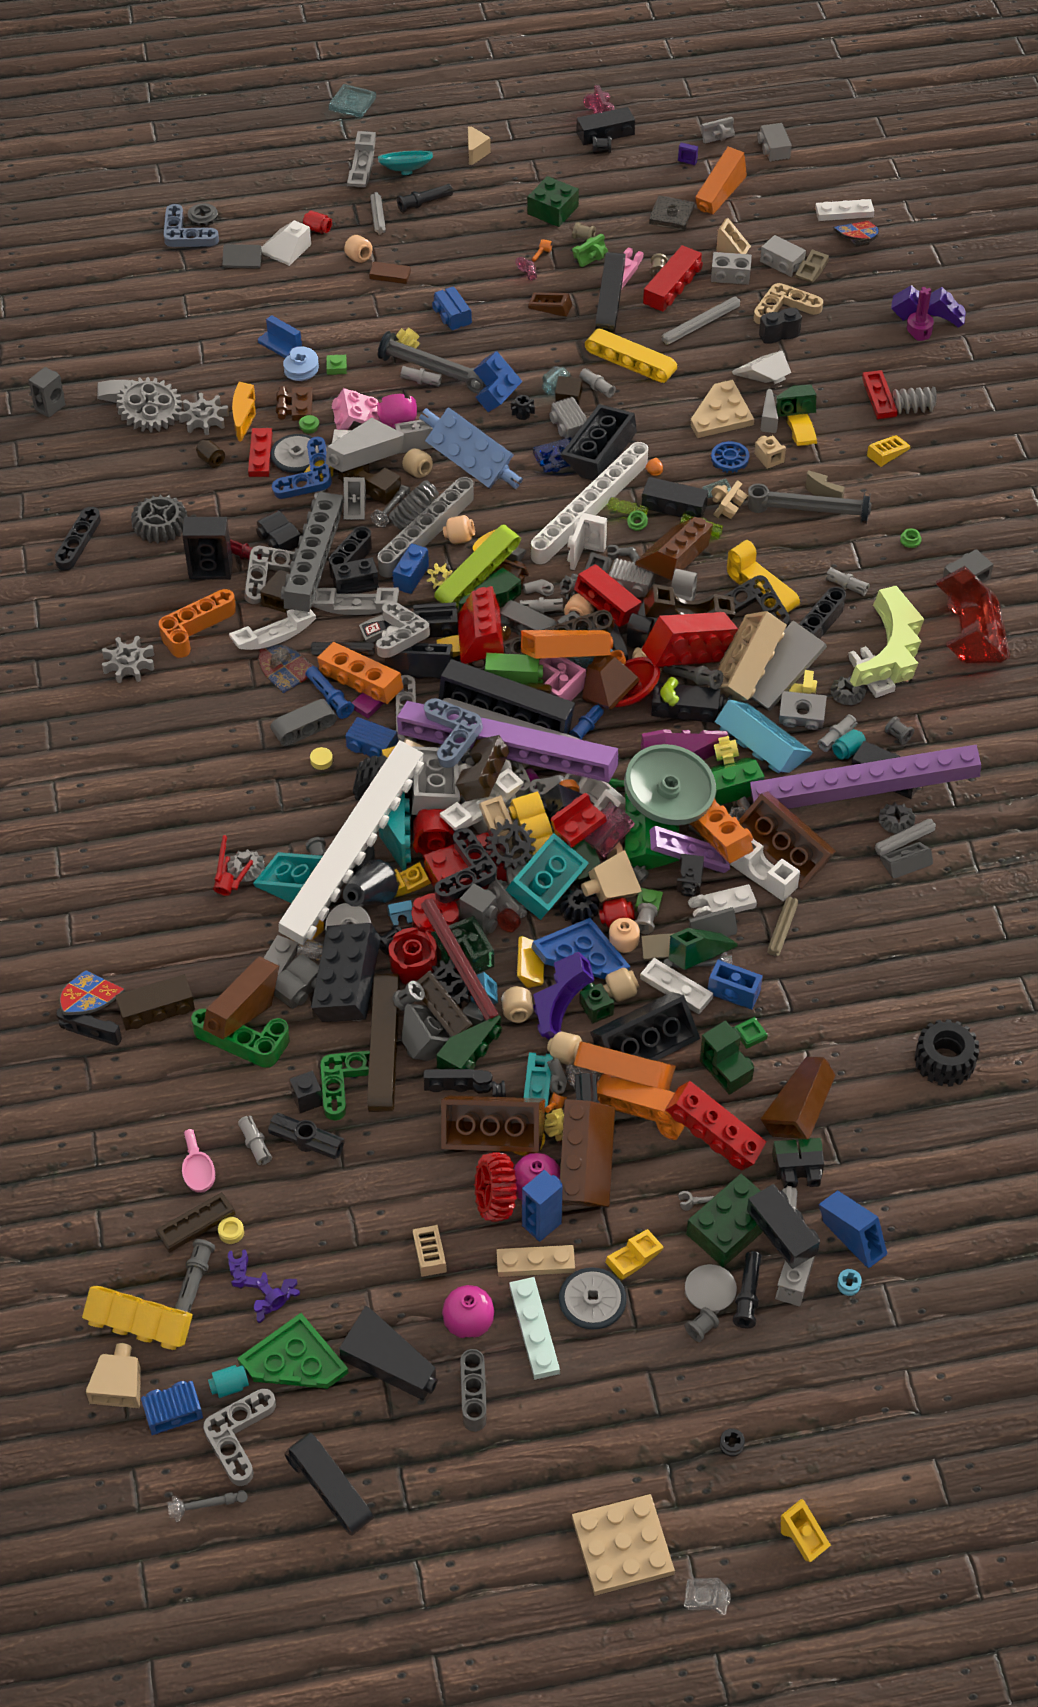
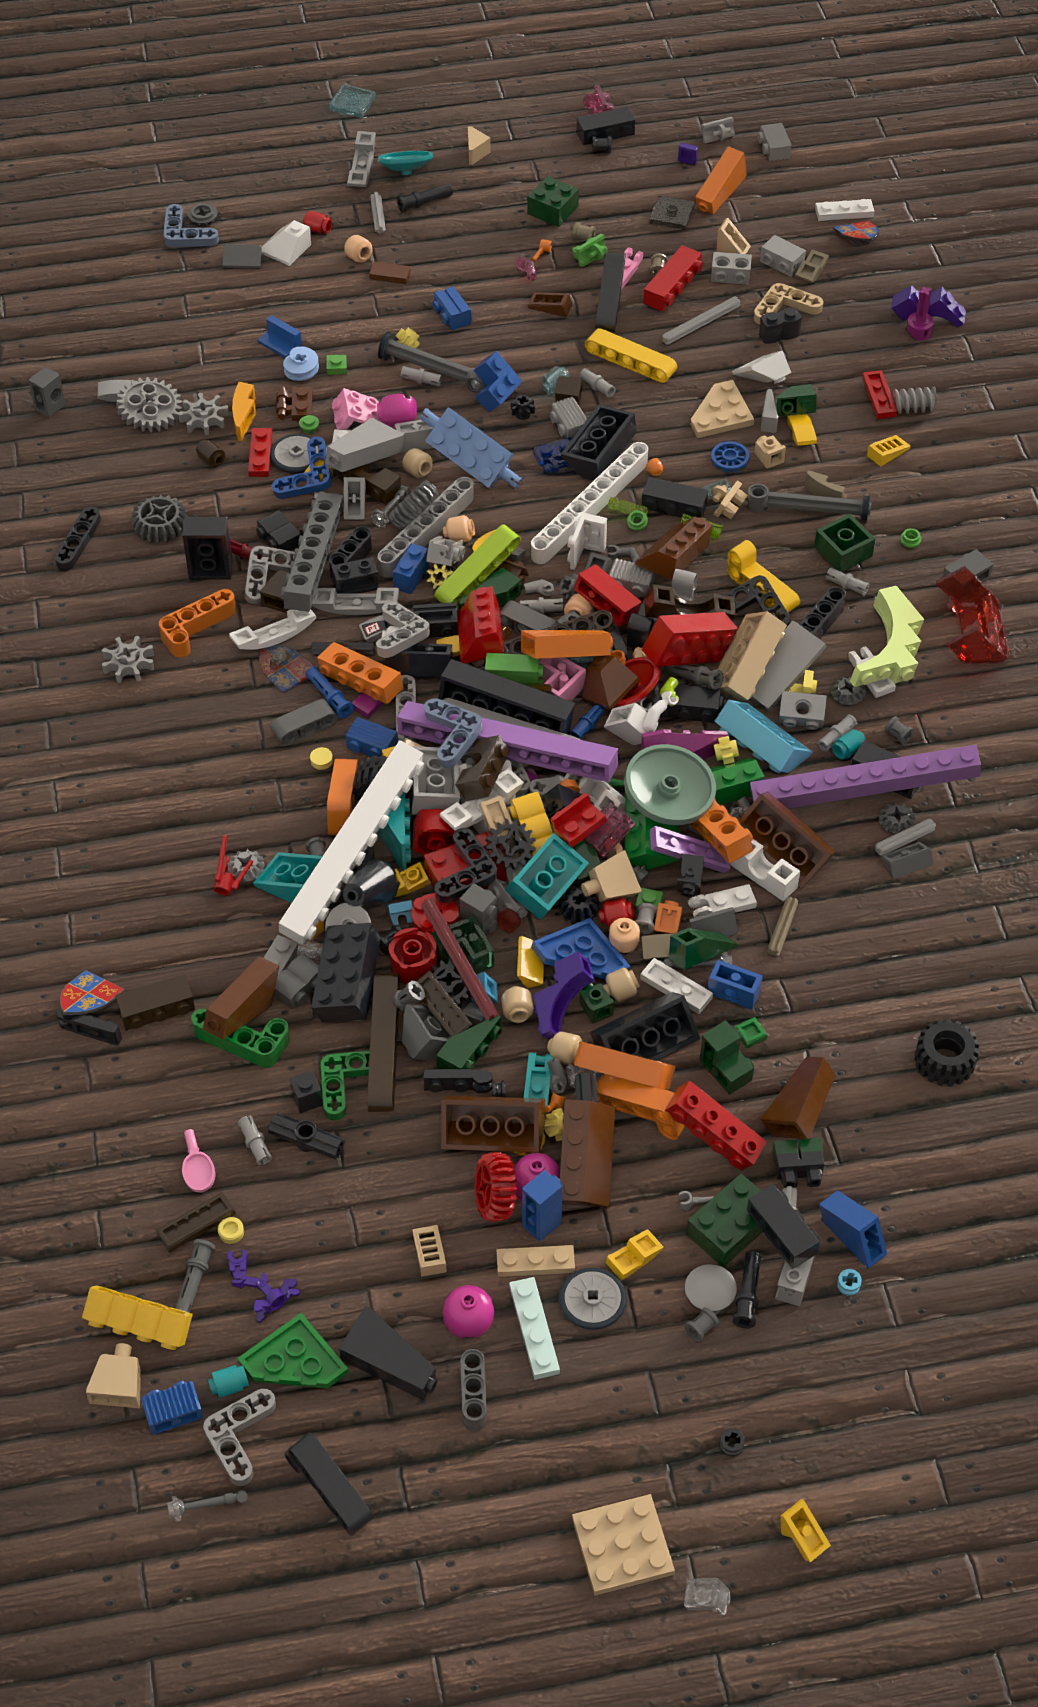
(341, 794): none -> orange beam
(445, 551): none -> light grey hinge
(632, 719): none -> white torso
(668, 918): none -> orange bracket
(844, 543): none -> dark green brick

